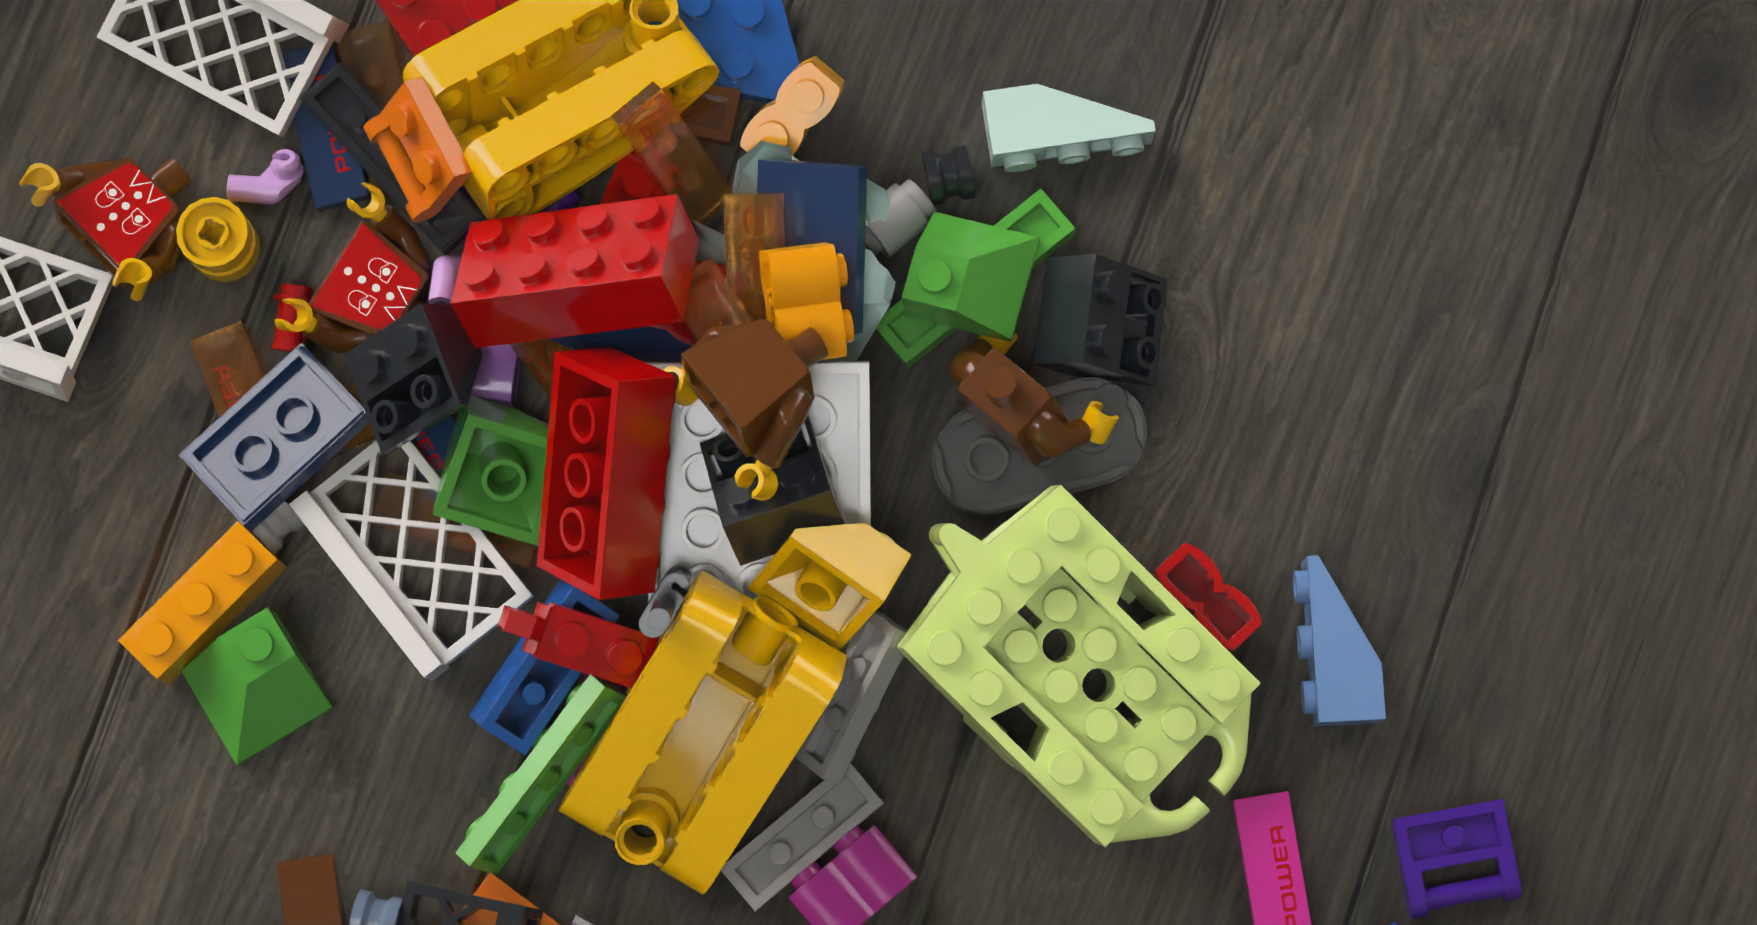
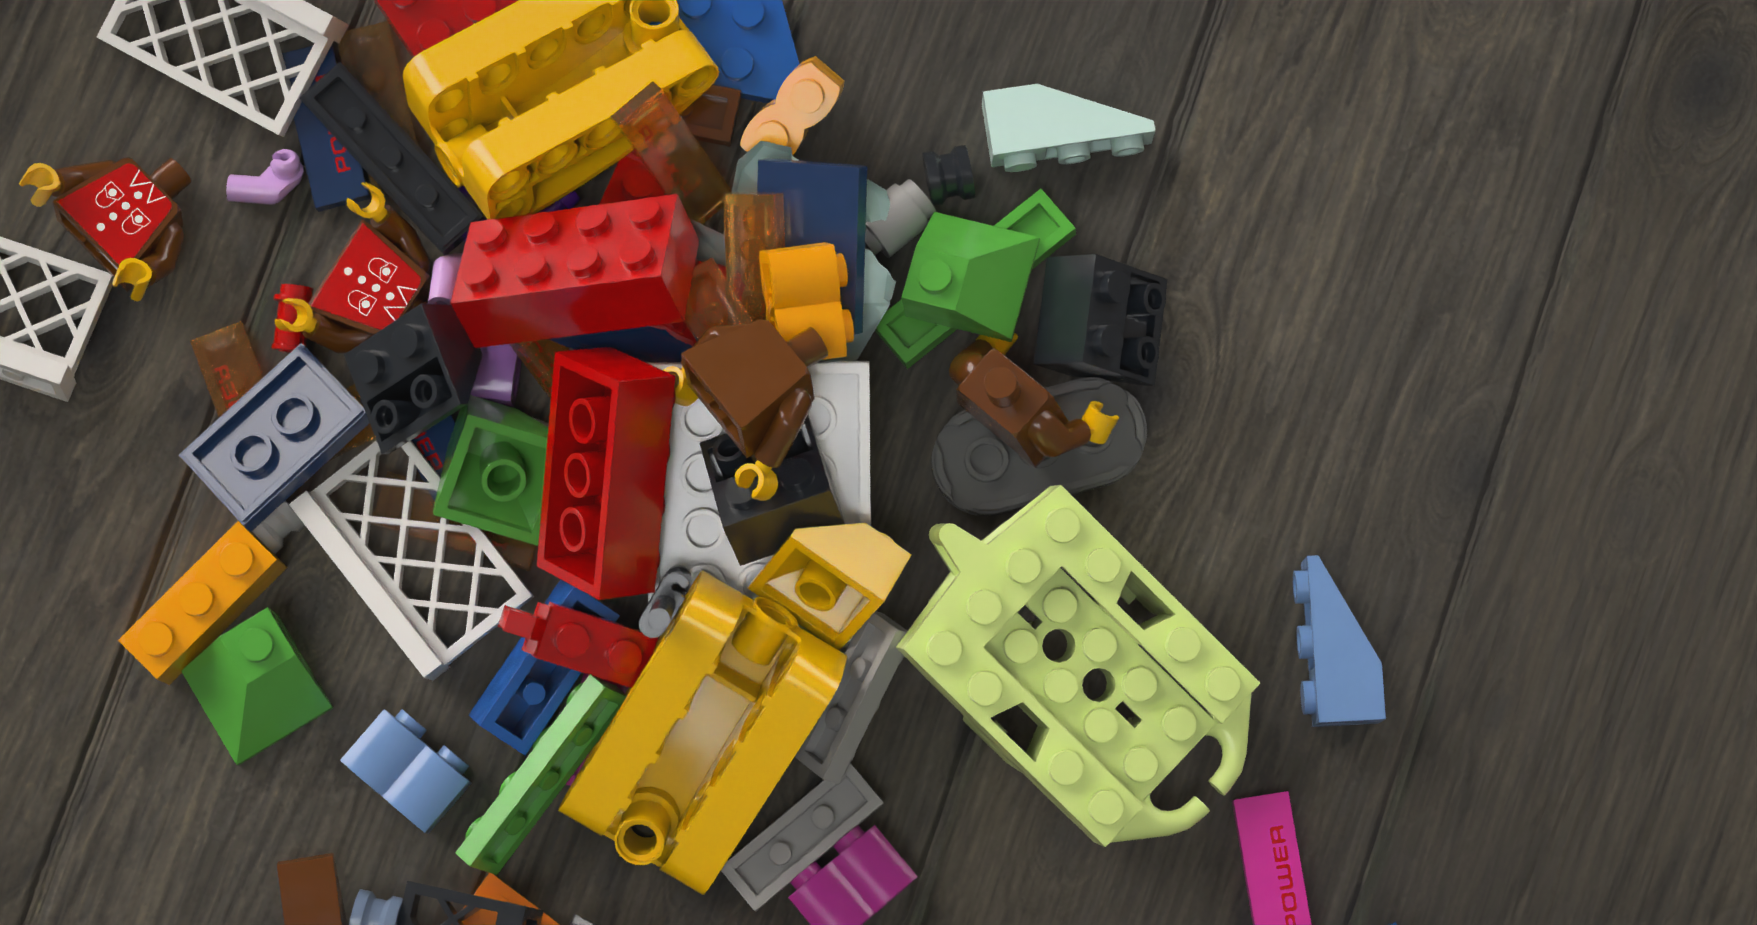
(218, 239): yellow wheel -> none
(407, 770): none -> medium blue brick
(419, 149): orange plate -> none
(1200, 589): red brick -> none
(1453, 839): dark purple plate -> none

